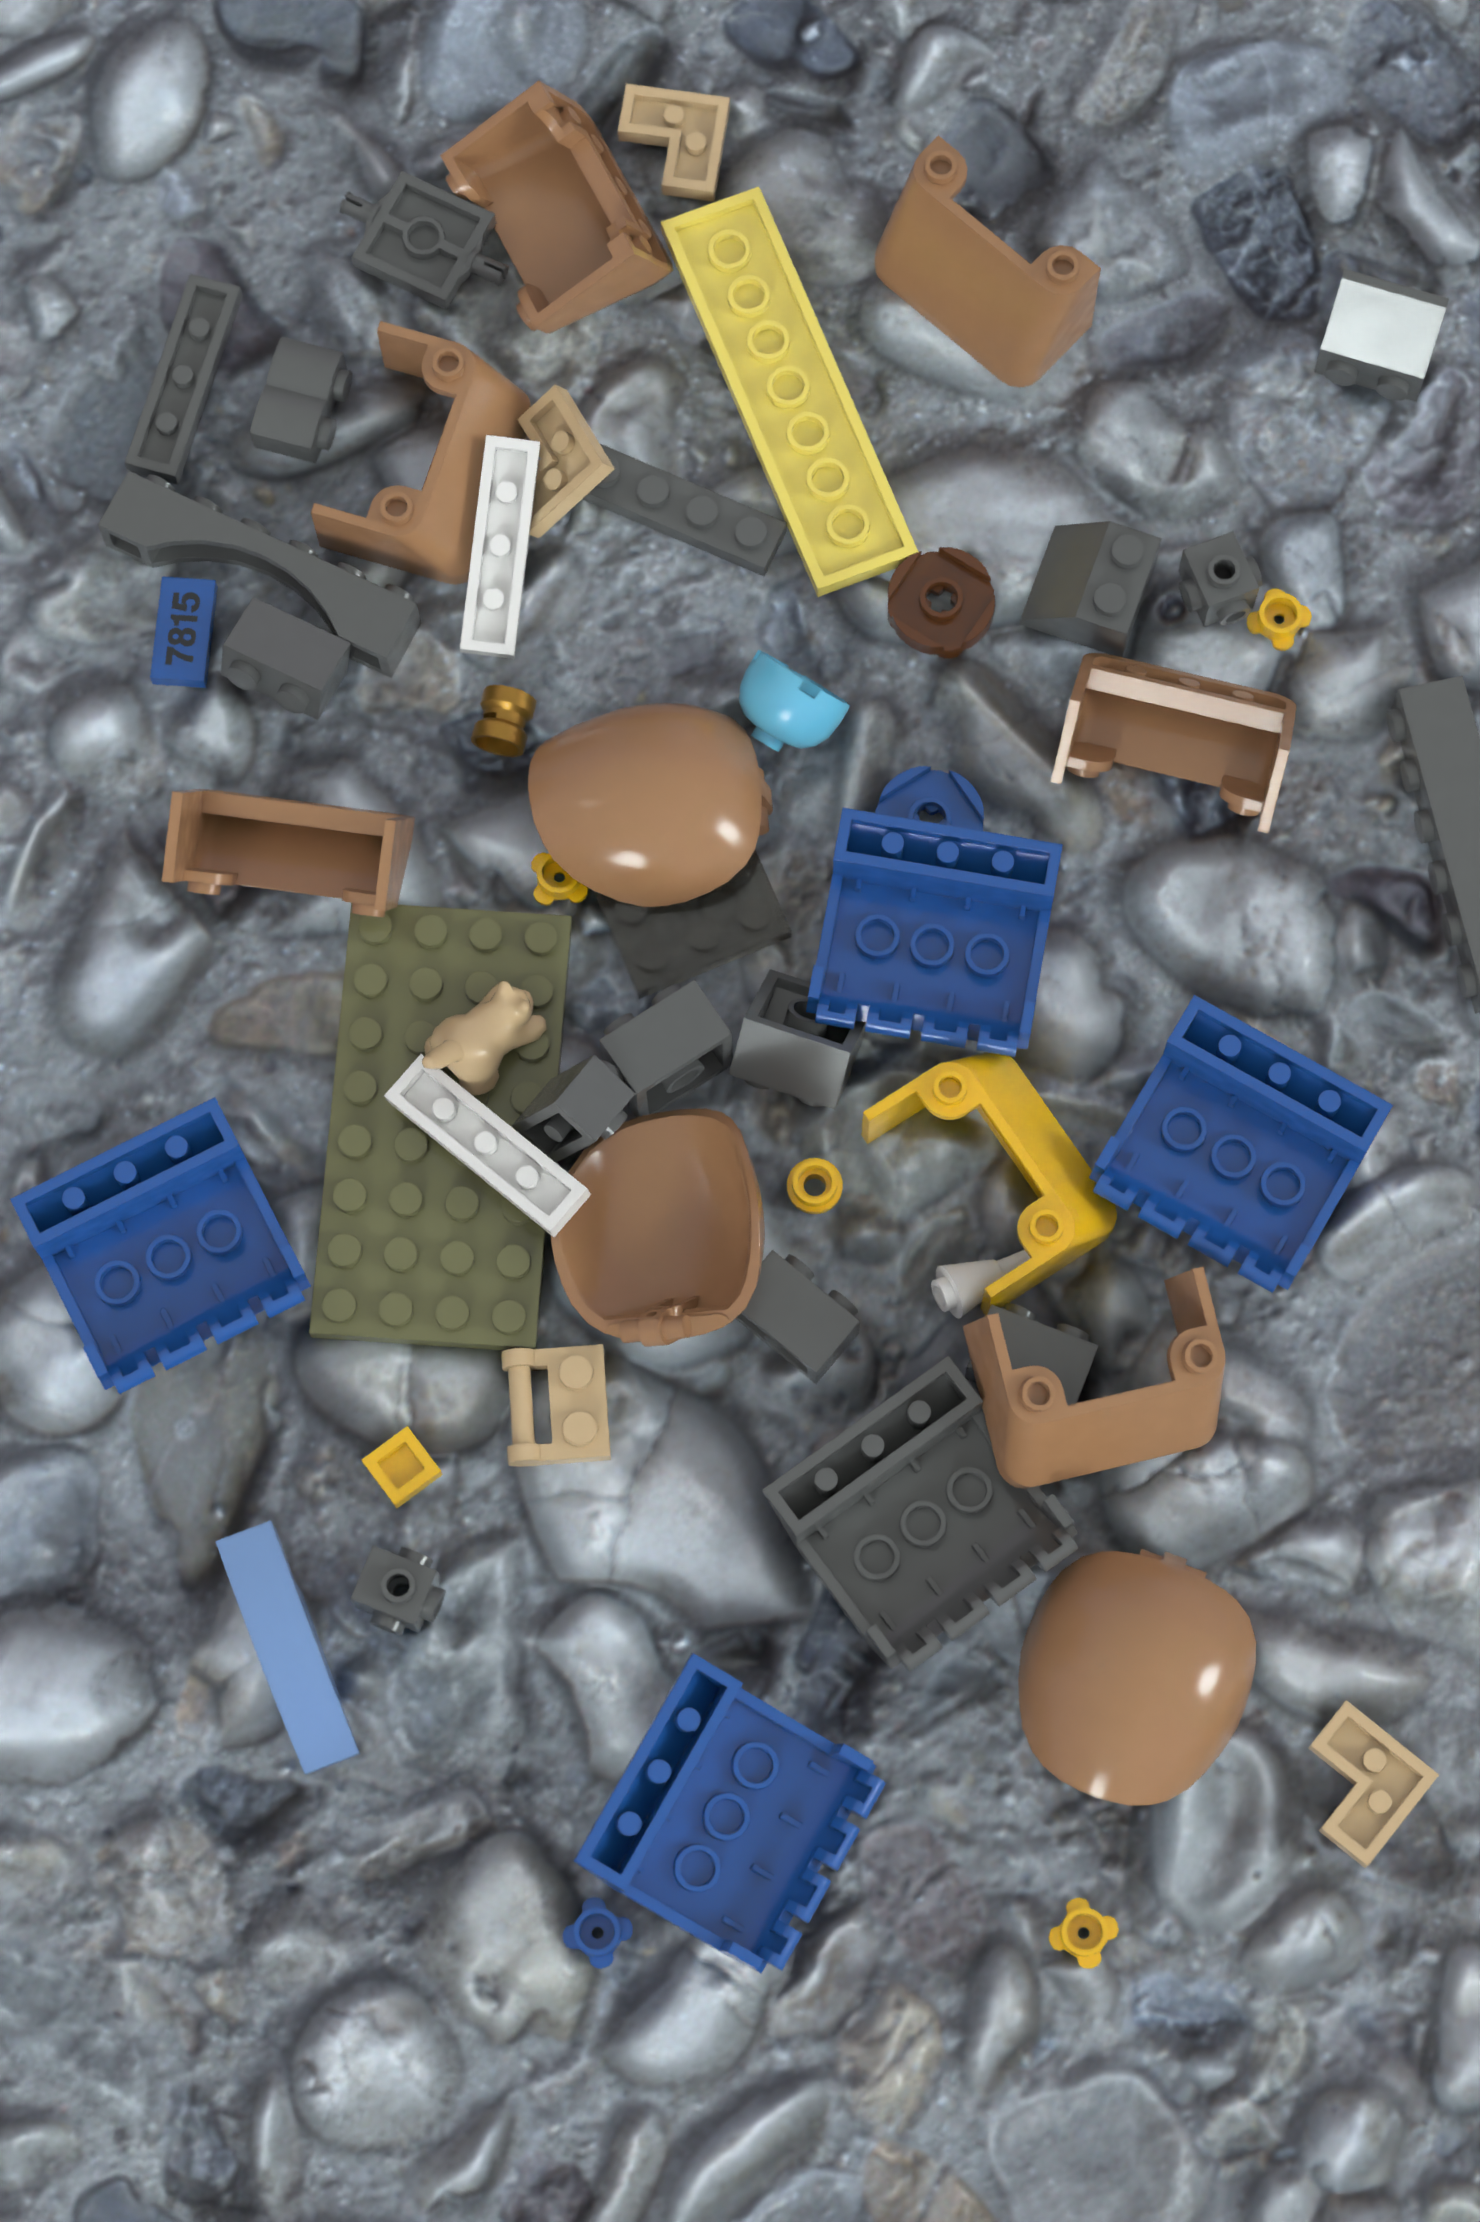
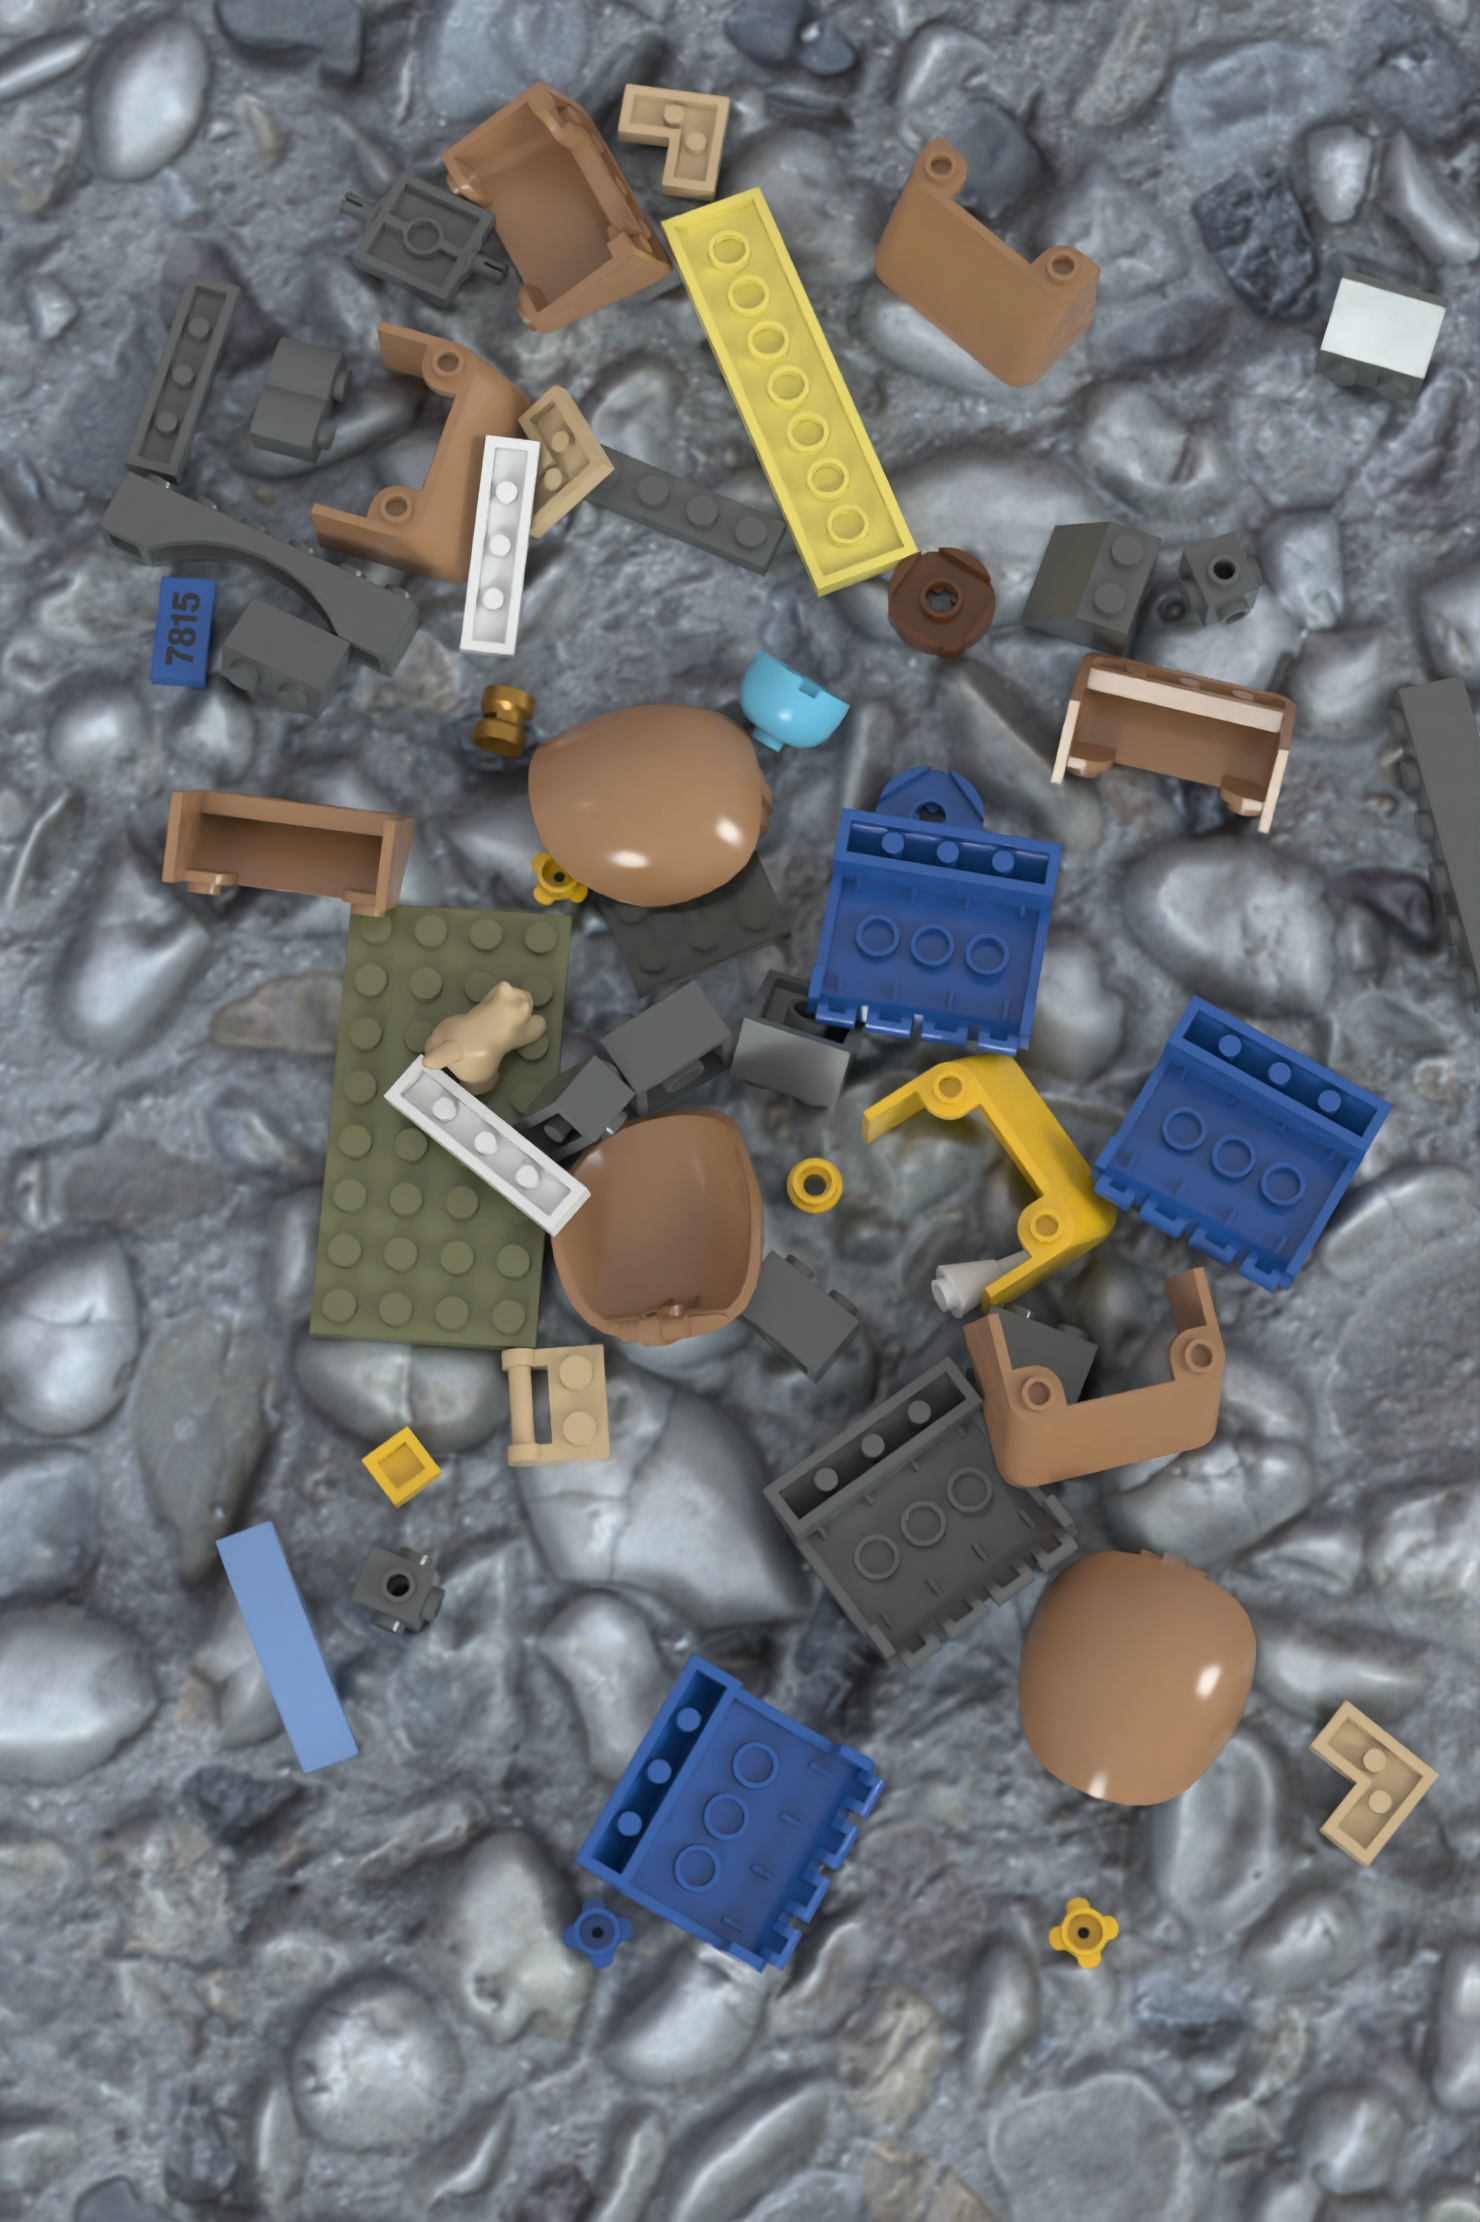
(162, 1246): blue slope -> none
(1281, 604): yellow plate -> none

